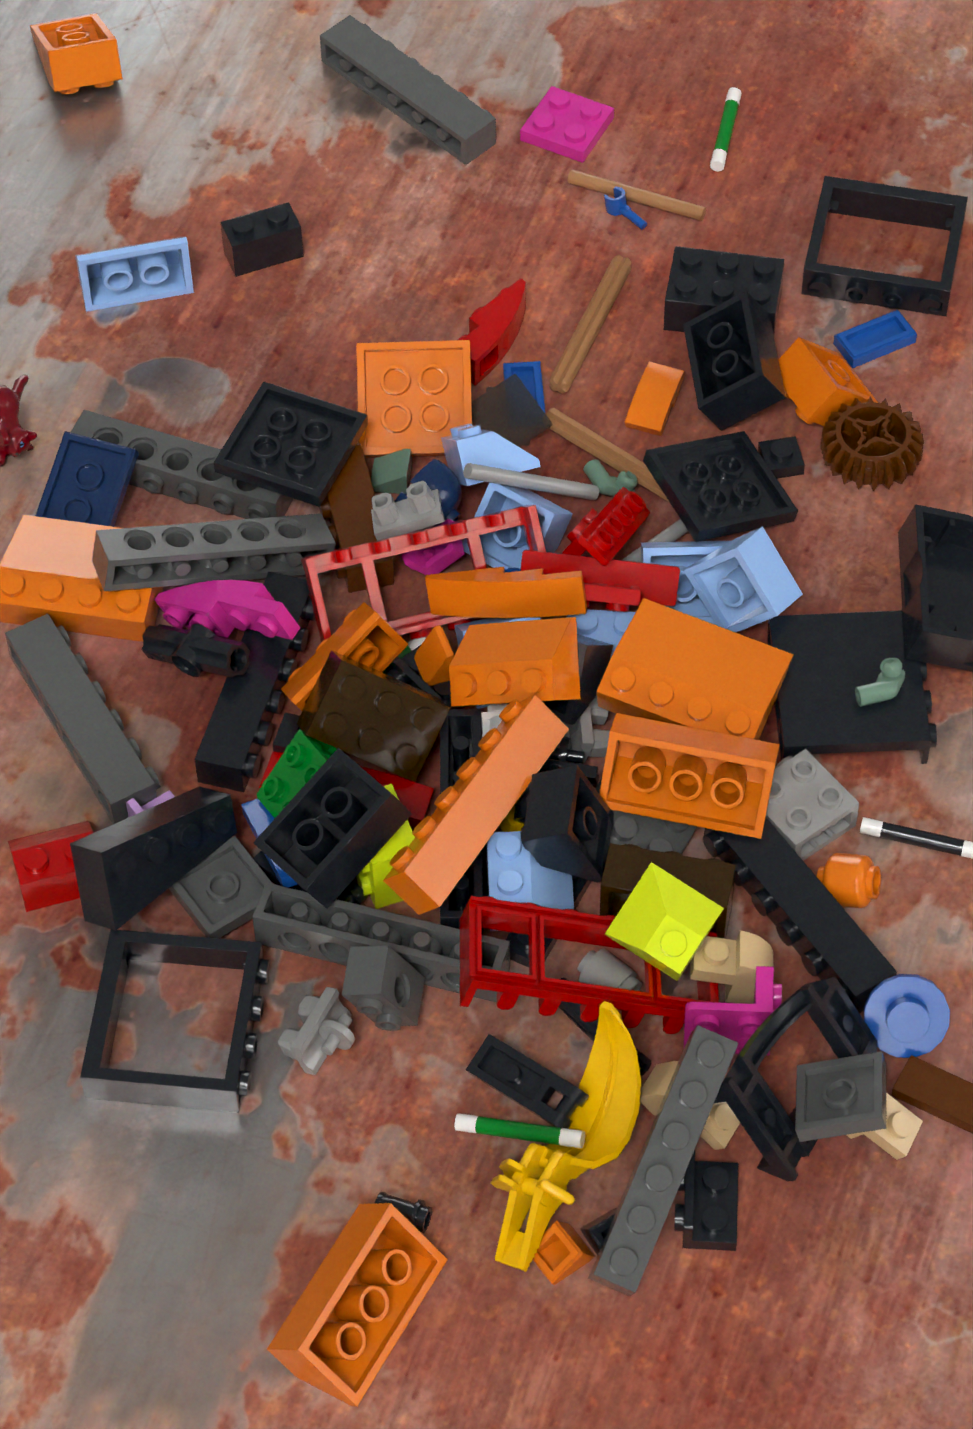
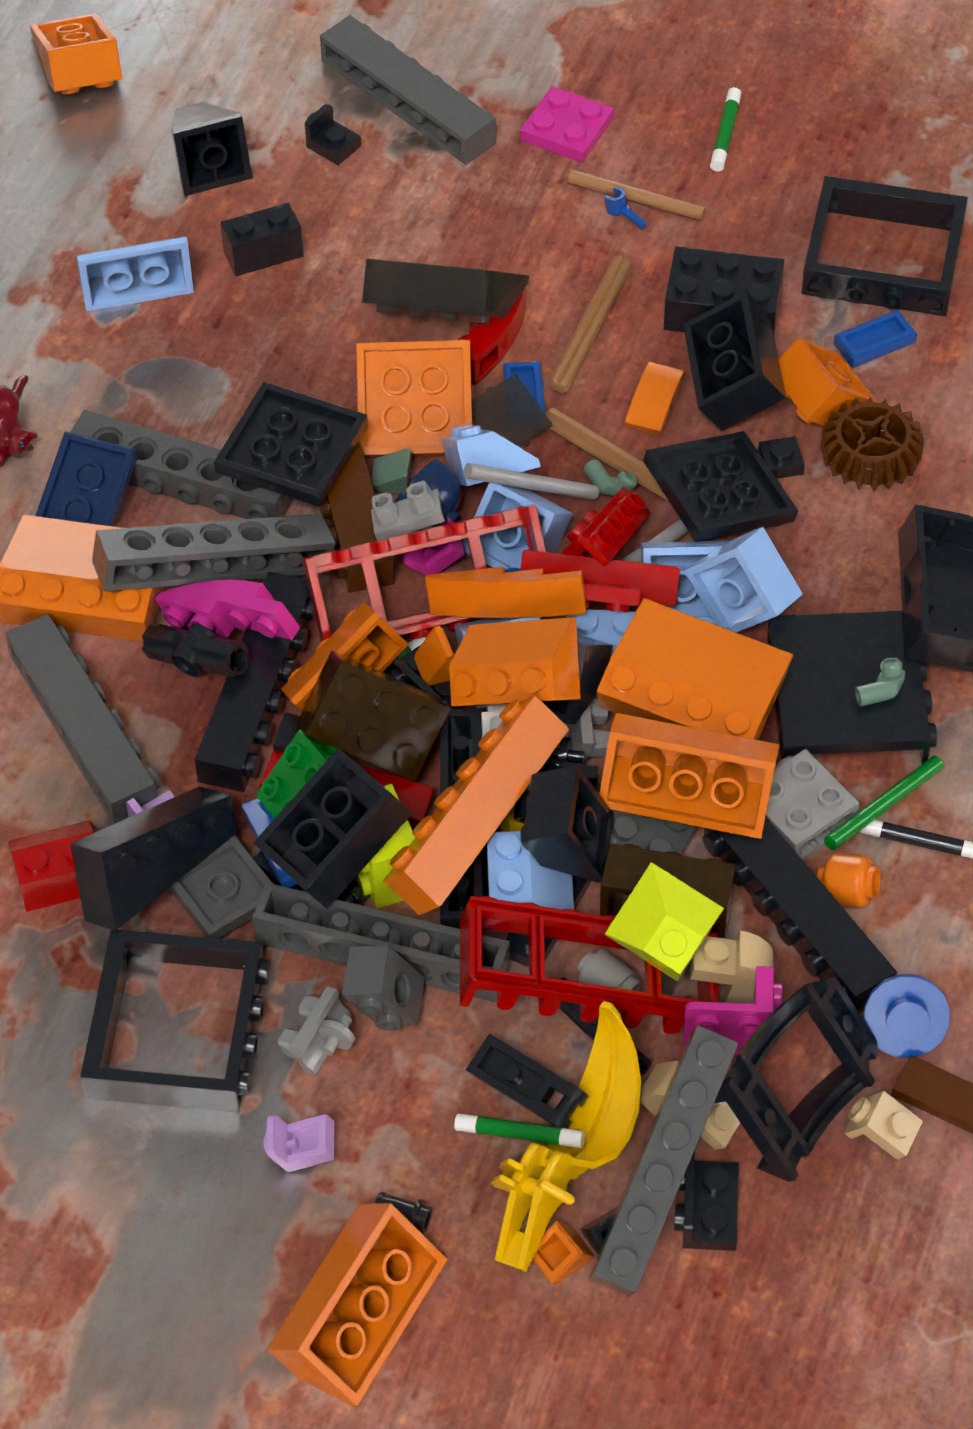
(210, 147): none -> black slope
(300, 1142): none -> lavender bracket
(329, 137): none -> black bracket
(441, 289): none -> clear smoke slope
(841, 1096): dark grey plate -> none
(883, 802): none -> green bar

